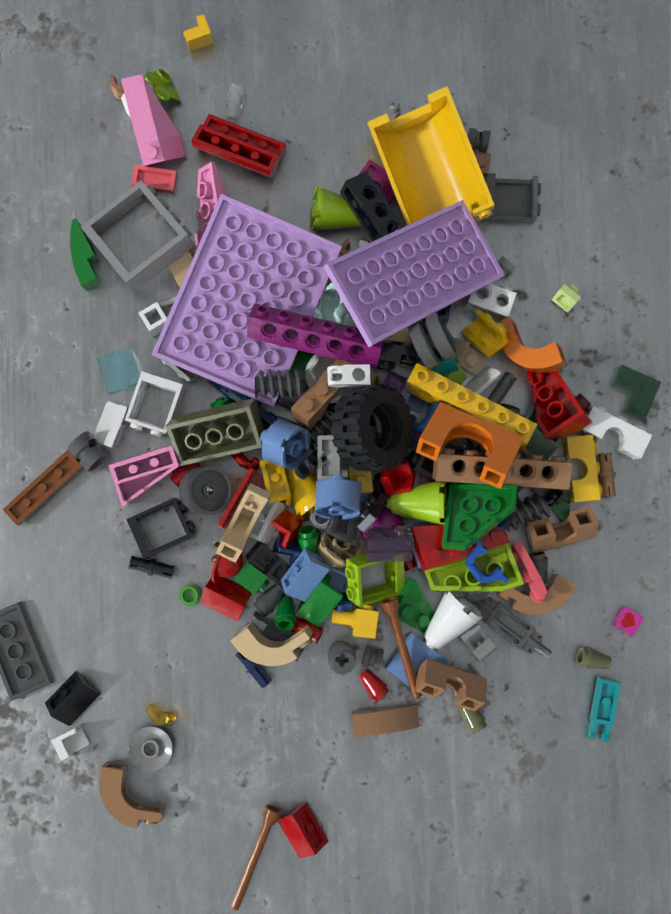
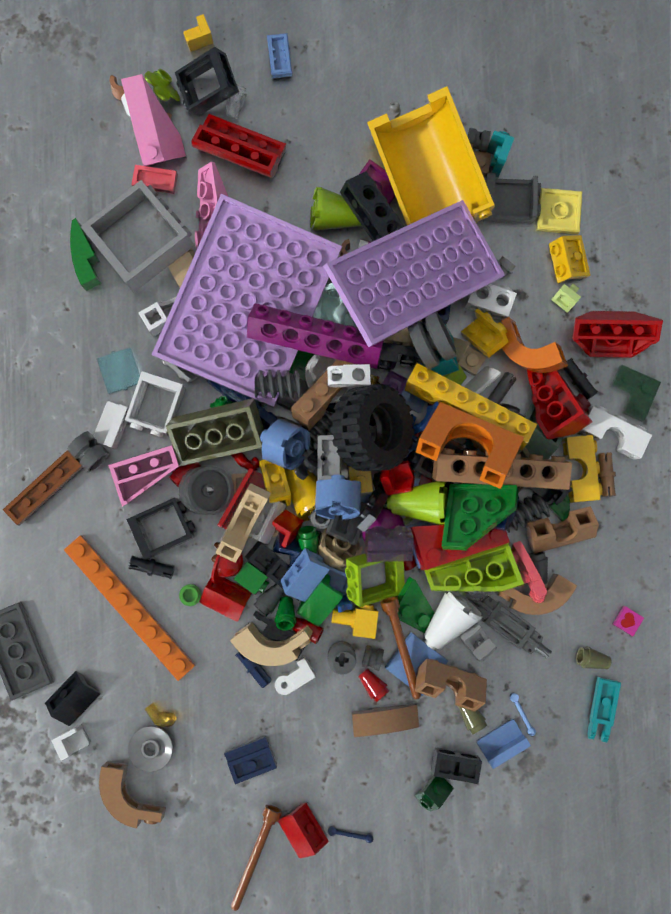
(129, 607): none -> orange plate
(211, 59): none -> black window
(250, 760): none -> dark blue plate
(279, 55): none -> medium blue plate
(296, 678): none -> white leg
(332, 831): none -> dark blue hinge
(434, 793): none -> dark green bracket
(456, 765): none -> black brick
(481, 577): blue helmet -> none
(499, 146): none -> teal bracket
(503, 743): none -> medium blue panel
(514, 698): none -> light blue hinge
(559, 211): none -> light yellow tile
(569, 258): none -> yellow bracket
(579, 379): none -> black pin
(616, 333): none -> red wedge

